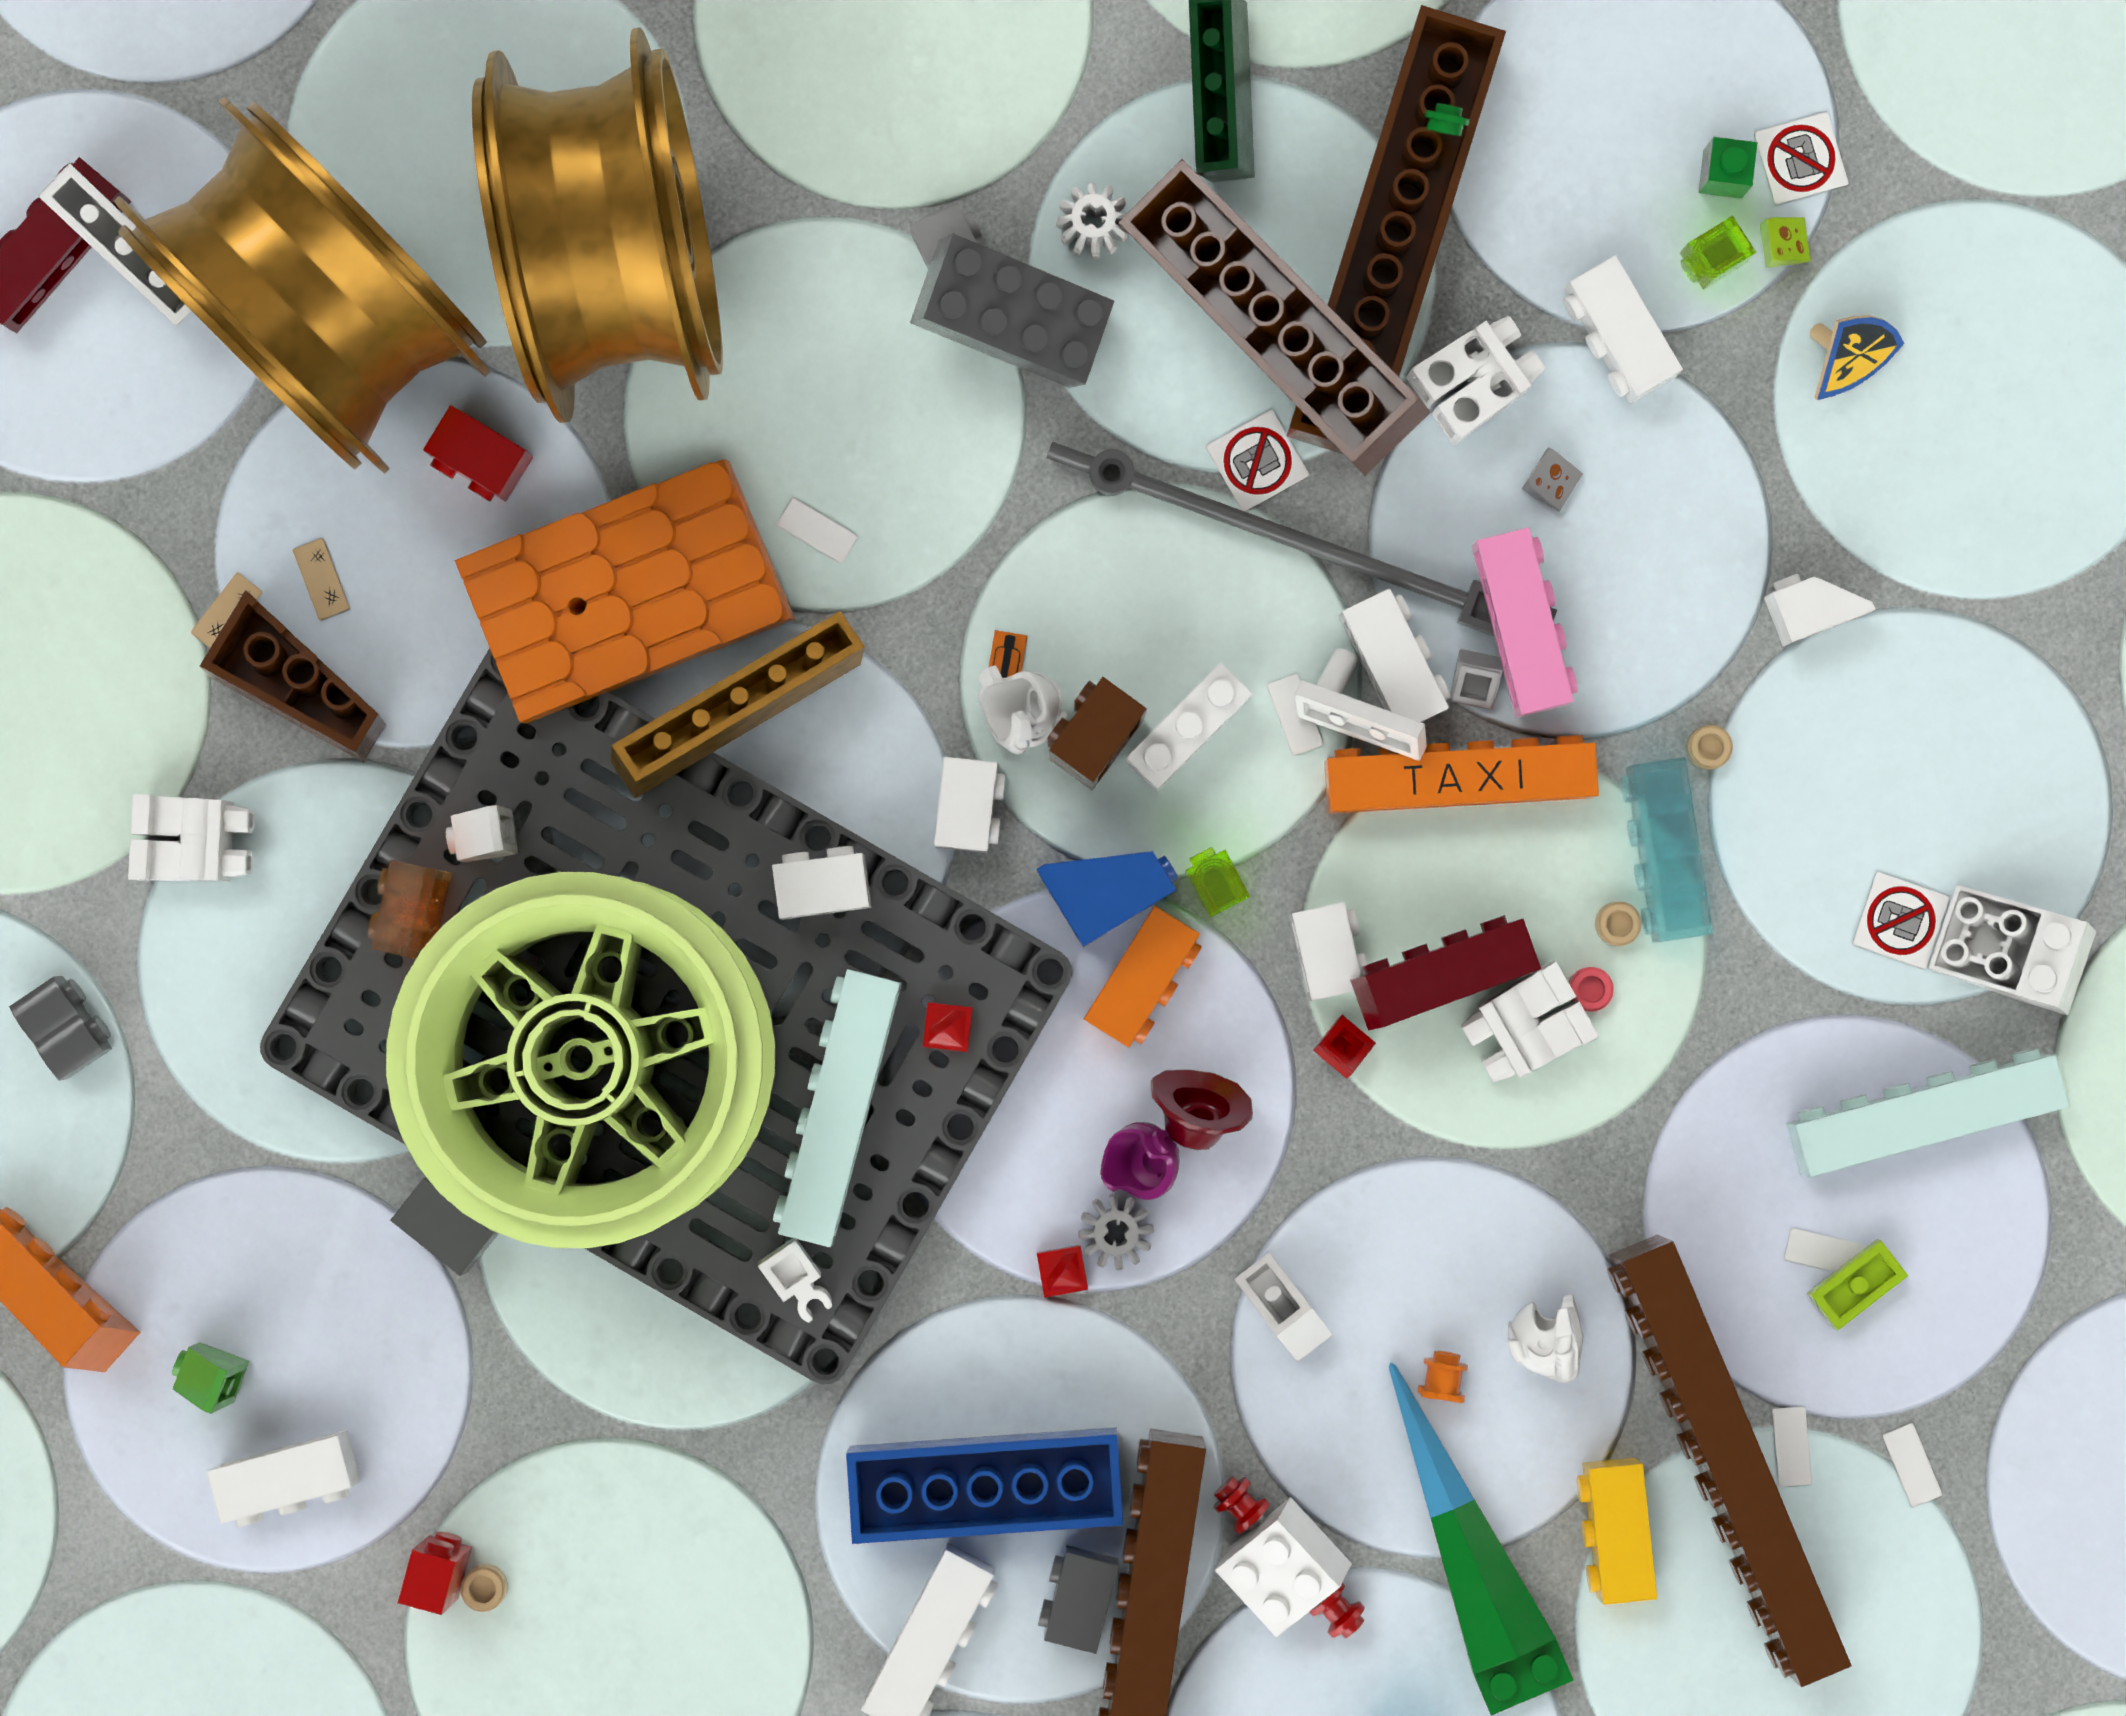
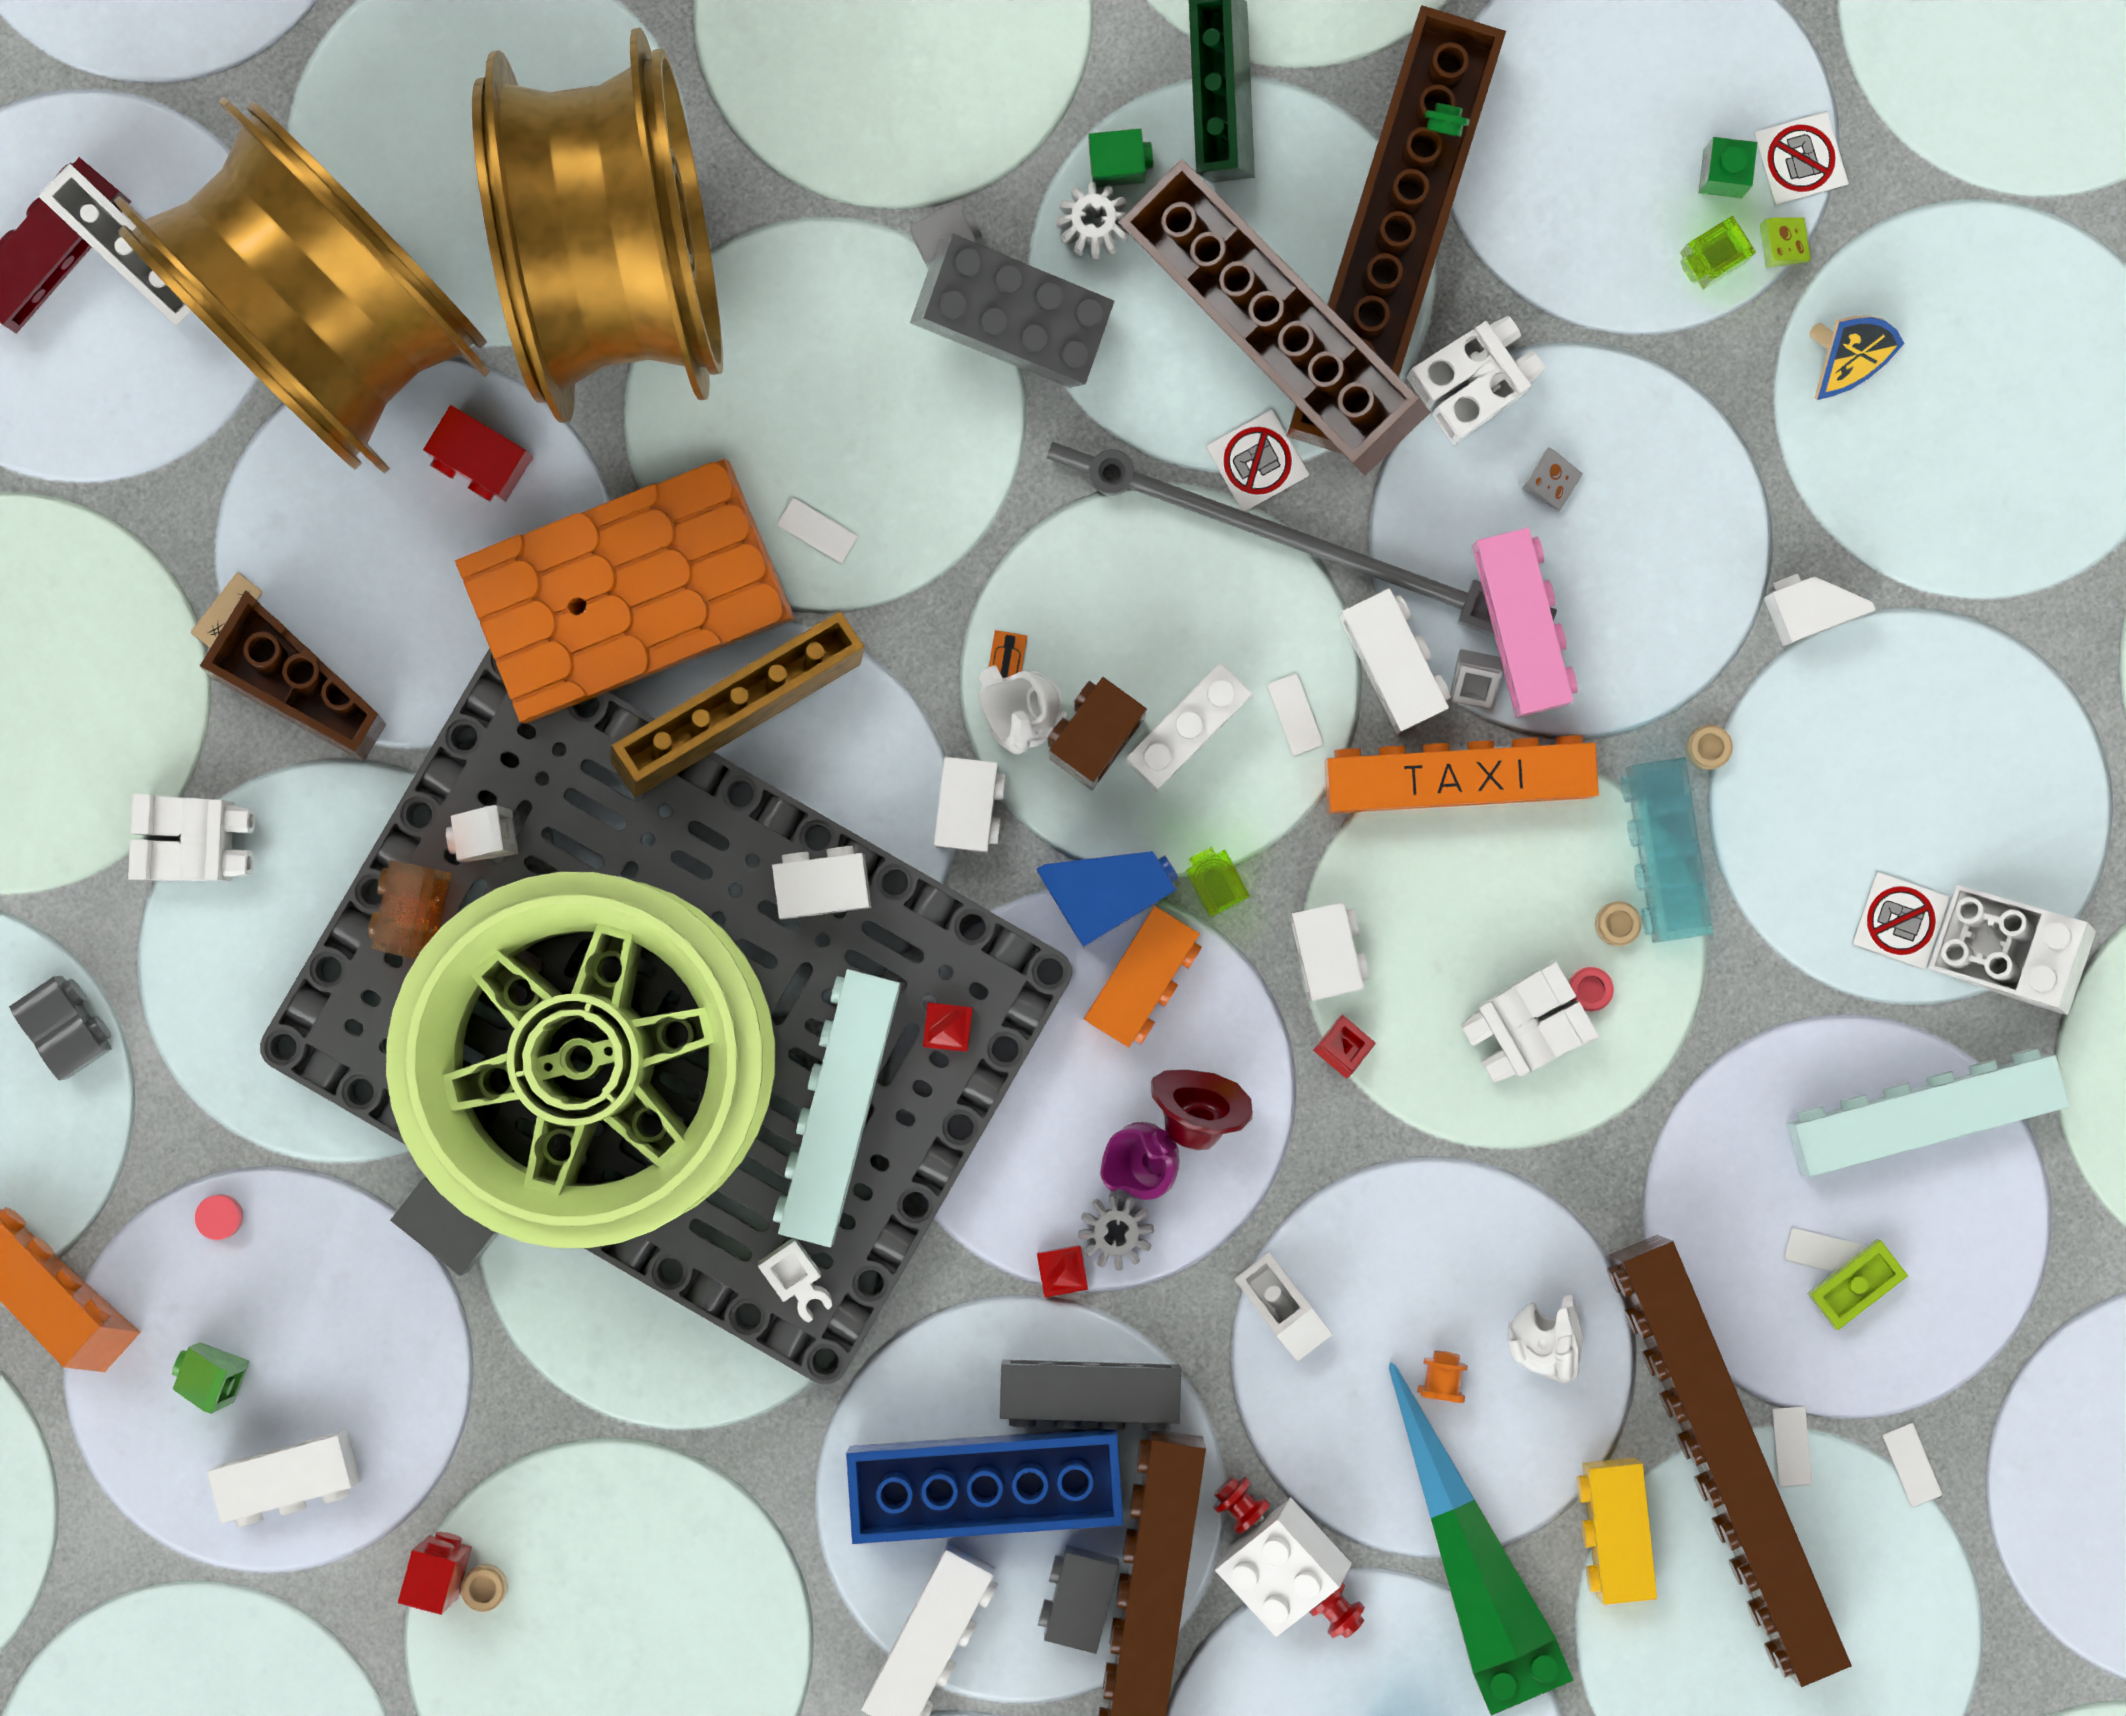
(218, 1217): none -> coral tile
(321, 579): tan sticker -> none
(1090, 1392): none -> dark grey brick
(1119, 157): none -> green brick
(1330, 708): white piece -> none
(1446, 973): dark red brick -> none
(1621, 330): white brick -> none

